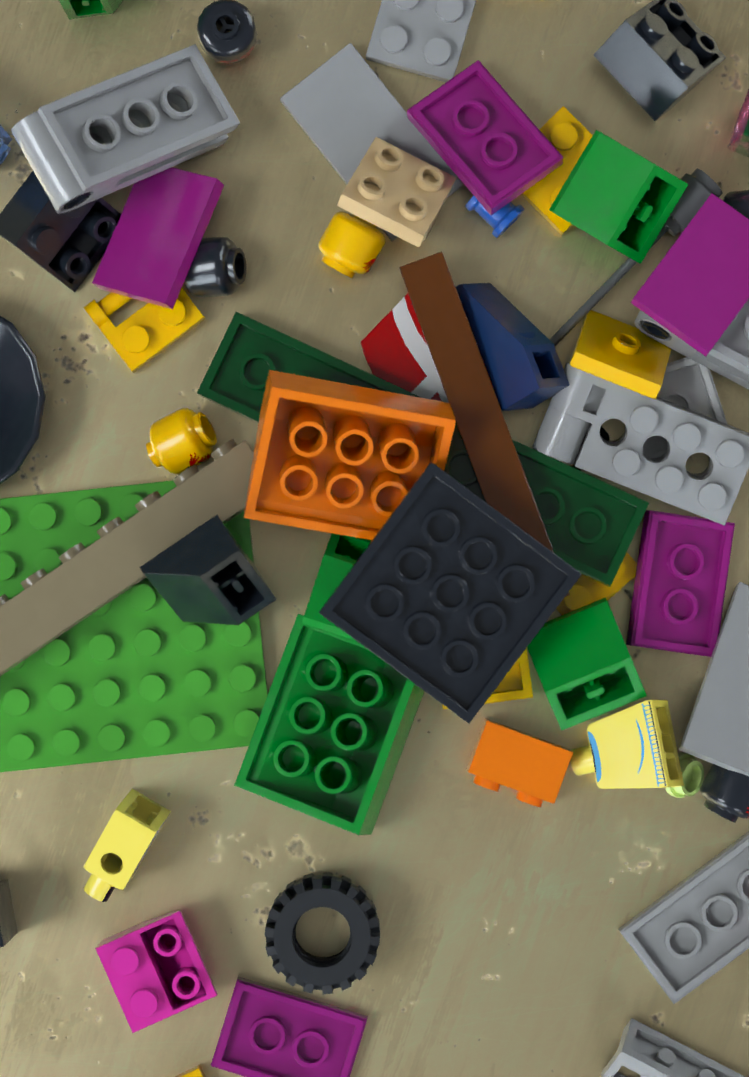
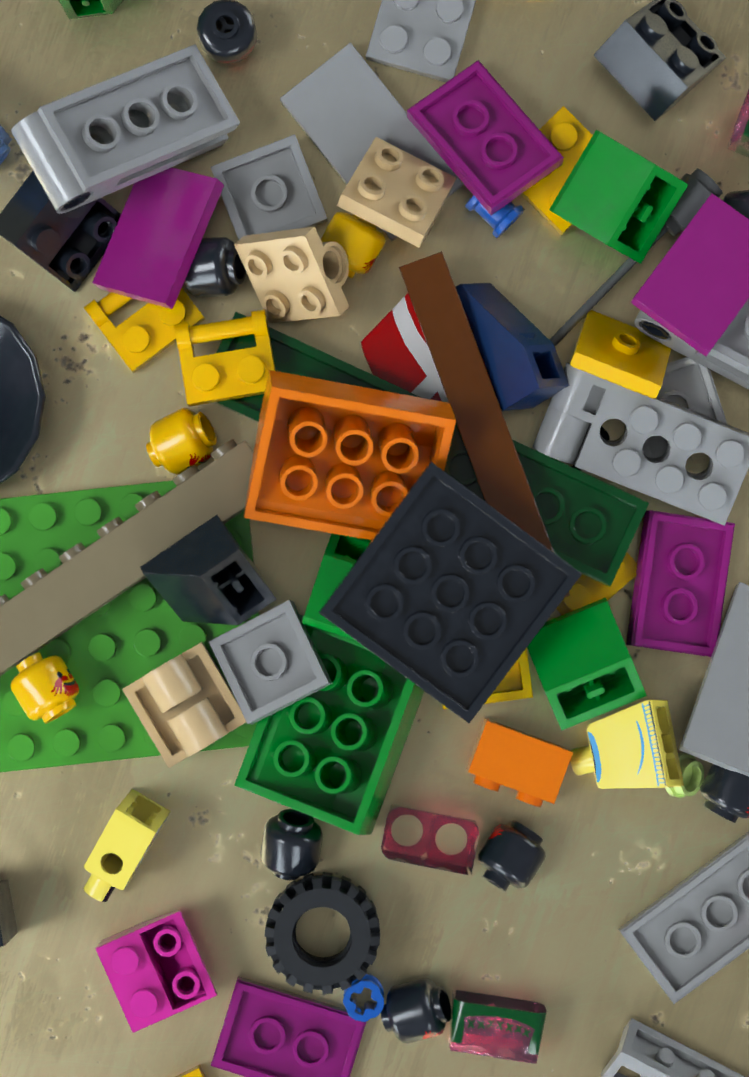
(44, 687): none -> yellow head
(185, 704): none -> tan plate
(227, 373): none -> yellow plate
(270, 190): none -> light grey plate
(270, 662): none -> light grey plate
(291, 844): none -> black head
(295, 274): none -> tan plate
(370, 1008): none -> blue bush
(416, 1010): none -> black head
(435, 858): none -> clear pink piece
(496, 1026): none -> clear pink piece
(511, 856): none -> black head

